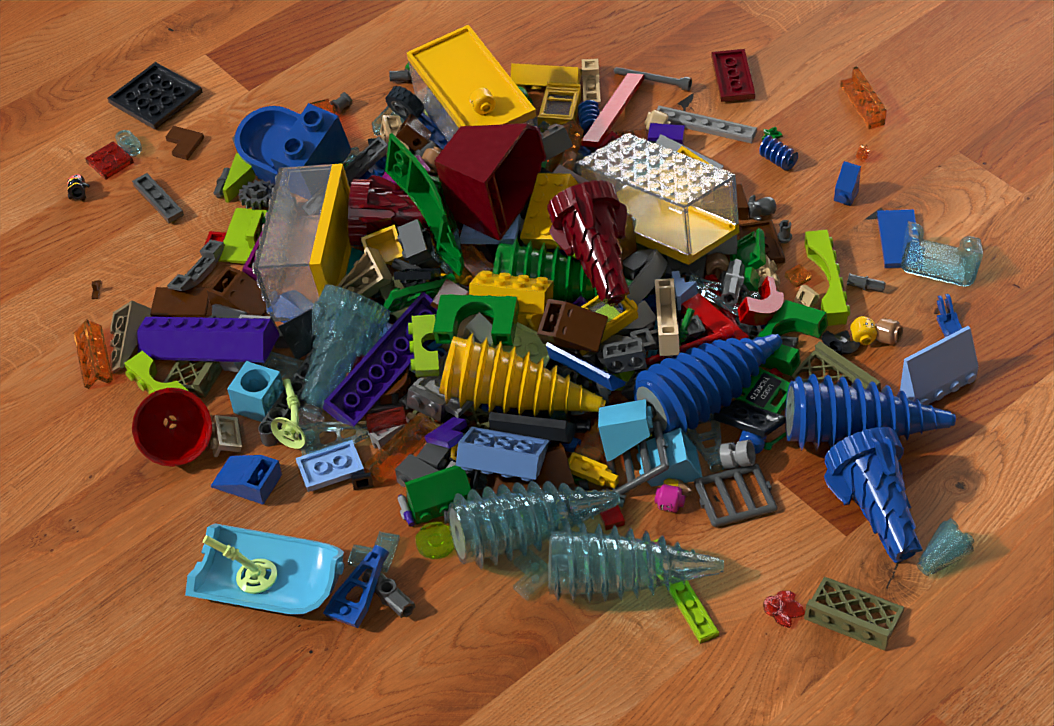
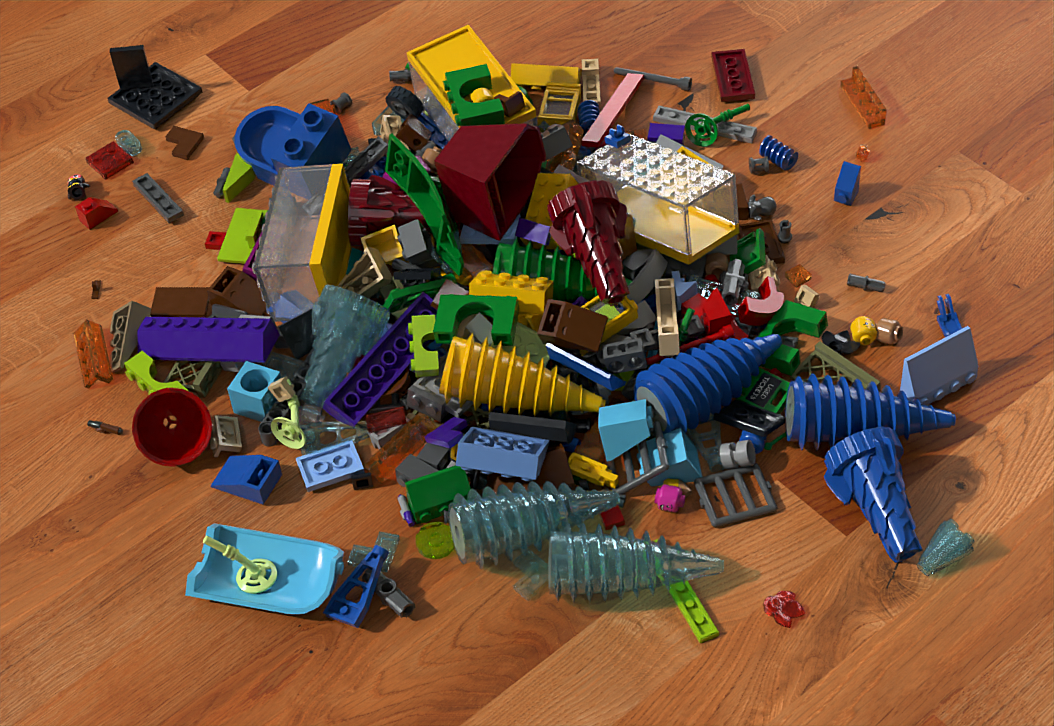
(94, 211): none -> red slope
(103, 427): none -> reddish brown piece
(131, 67): none -> black tile
(210, 255): dark grey slope -> none
(256, 194): dark grey gear -> none
(281, 389): none -> tan tile
(464, 82): none -> green arch
(511, 104): none -> reddish brown panel
(533, 231): none -> dark purple tile
(617, 137): none -> blue tile
(656, 117): tan head -> none
(707, 123): none -> green dish
(715, 313): none -> red slope
(751, 279): green tile -> none
(764, 167): none -> dark grey bush
(773, 132): green plant -> none
(819, 250): lime arch -> none
(848, 623): olive fence -> none
(892, 232): blue tile -> none
(941, 260): clear light blue windscreen -> none

